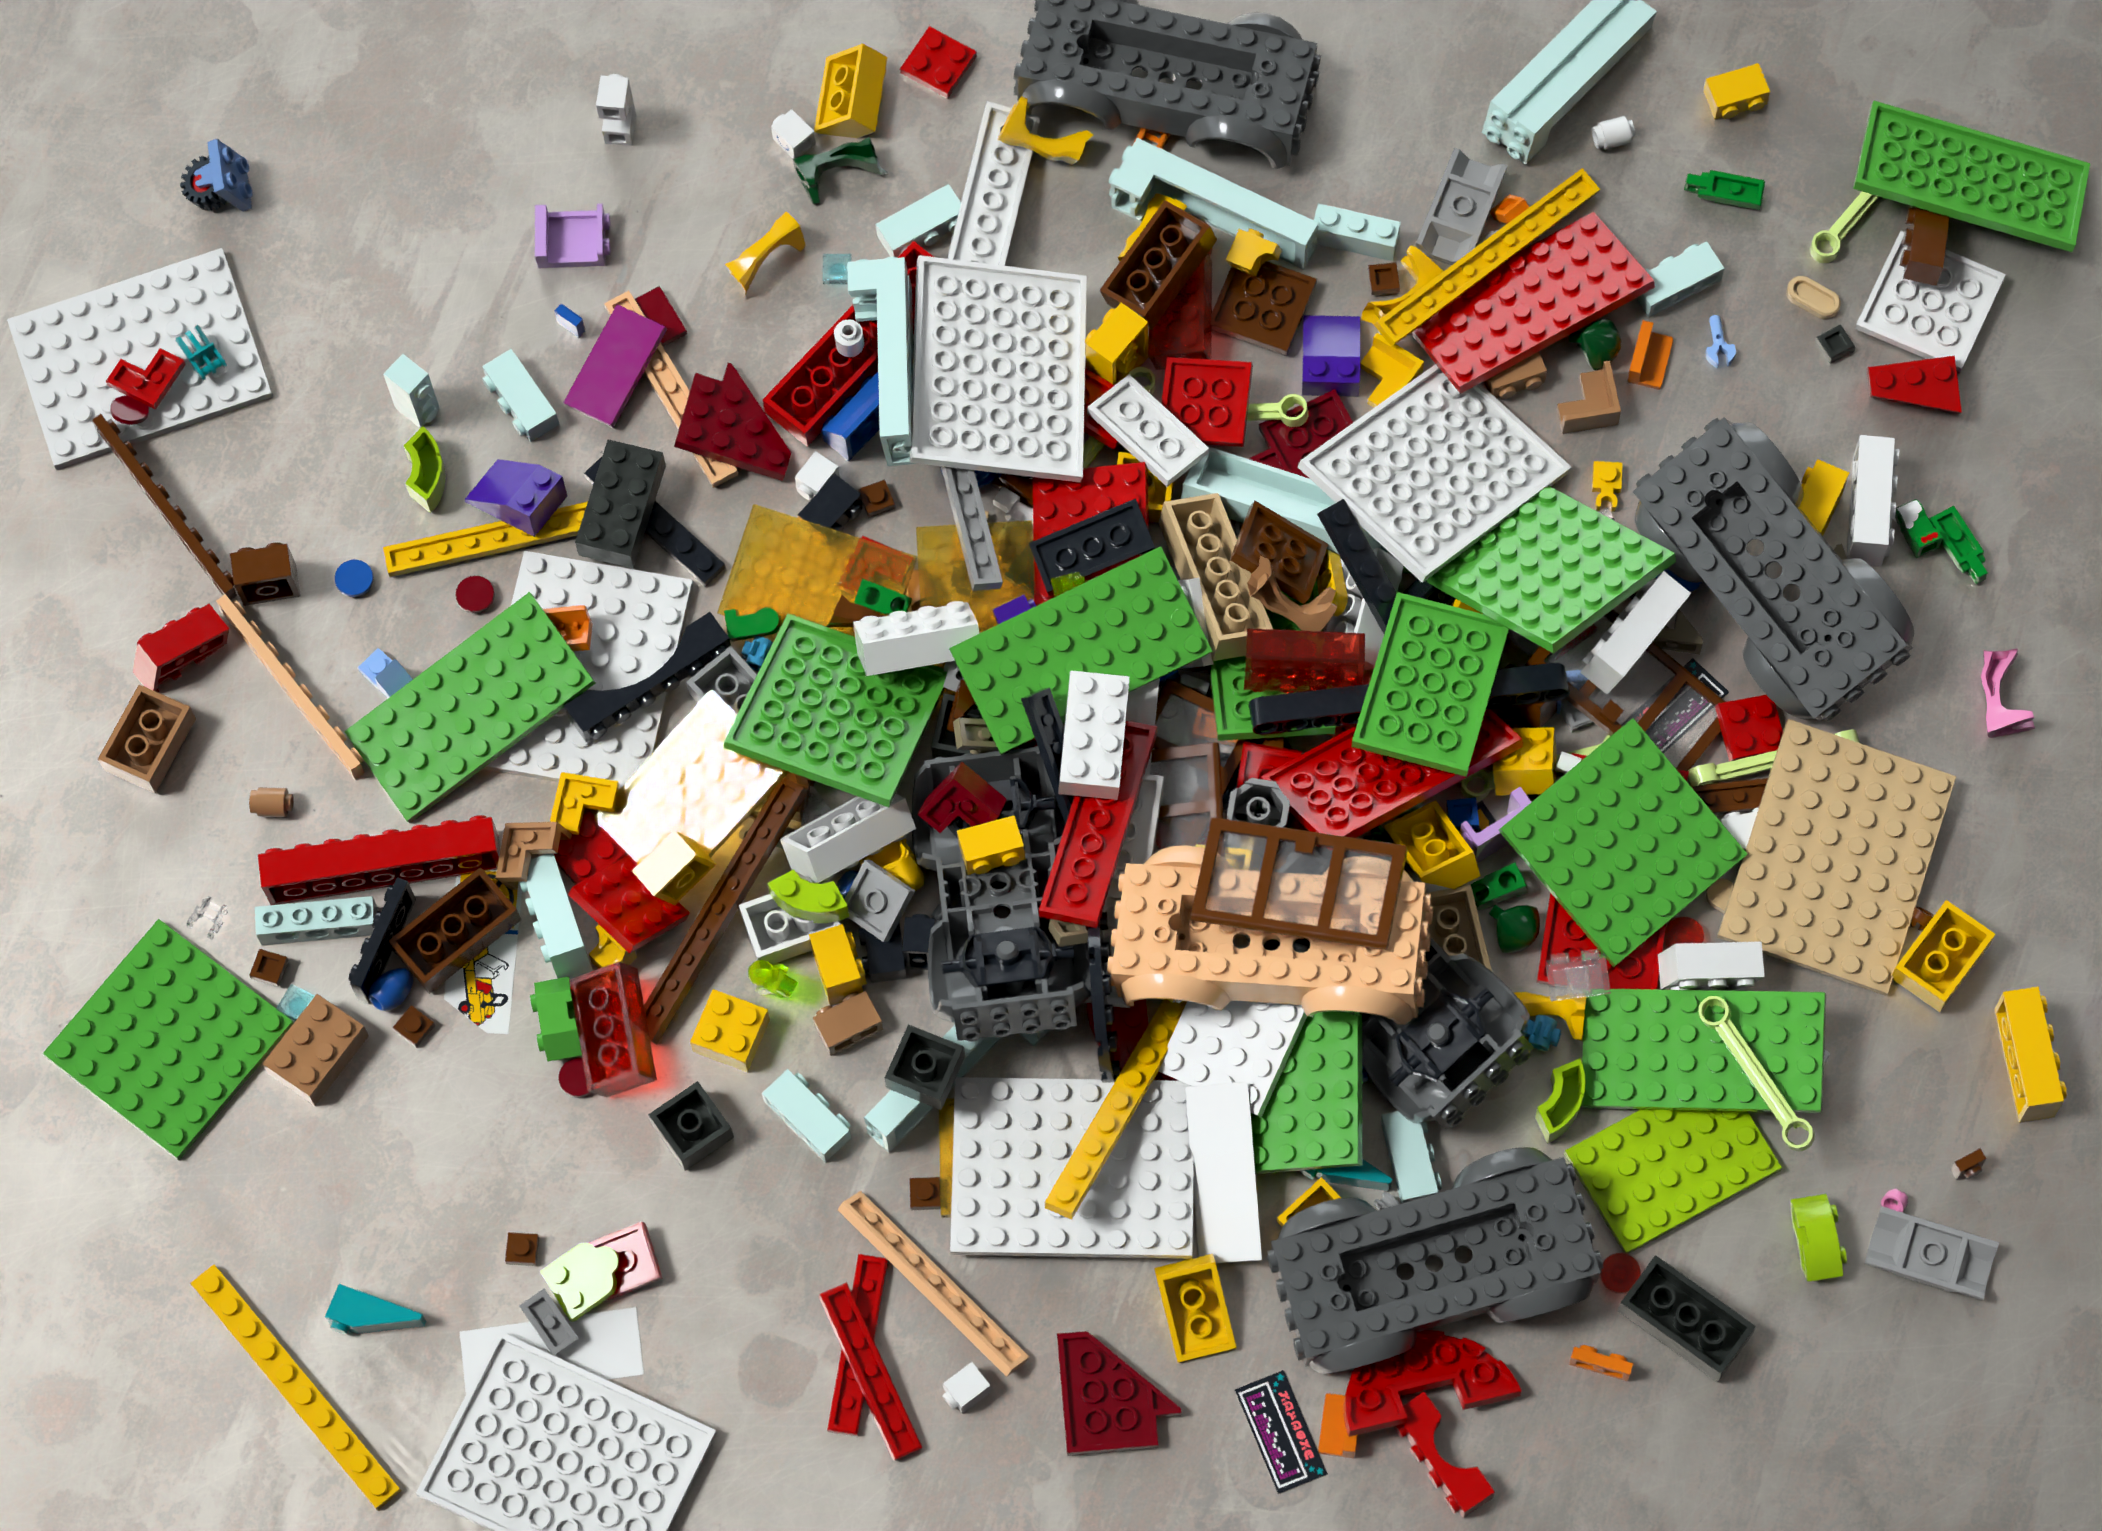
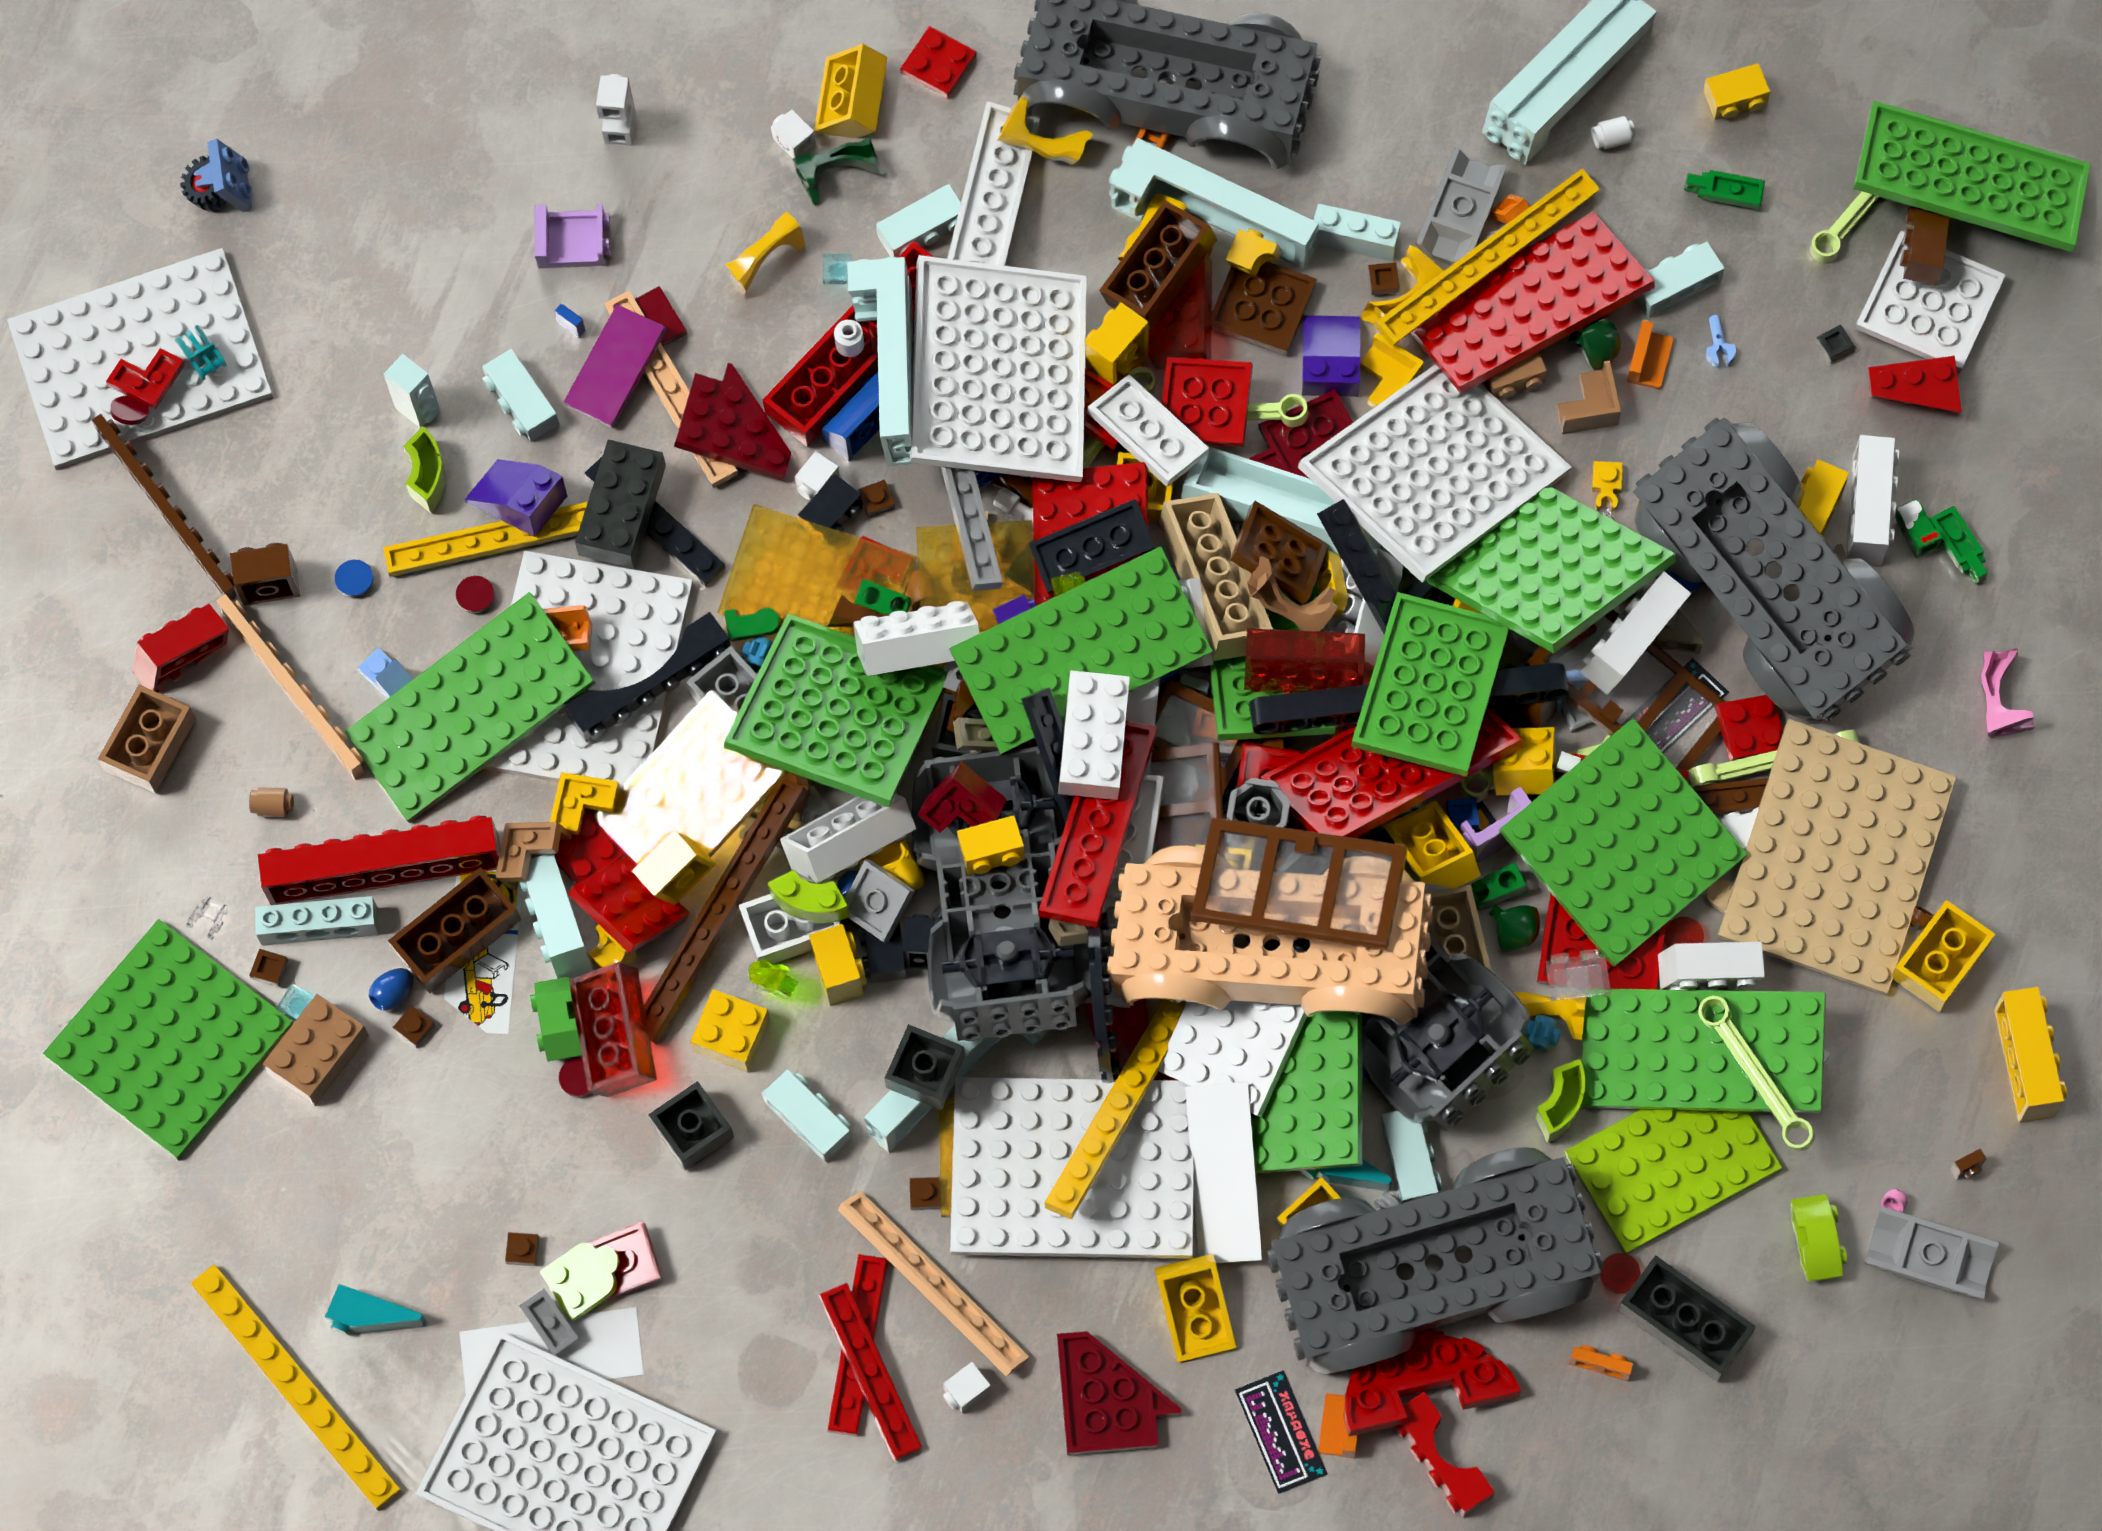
(376, 949): black plate -> none
(847, 1022): medium nougat brick -> none
(1813, 297): tan tile -> none

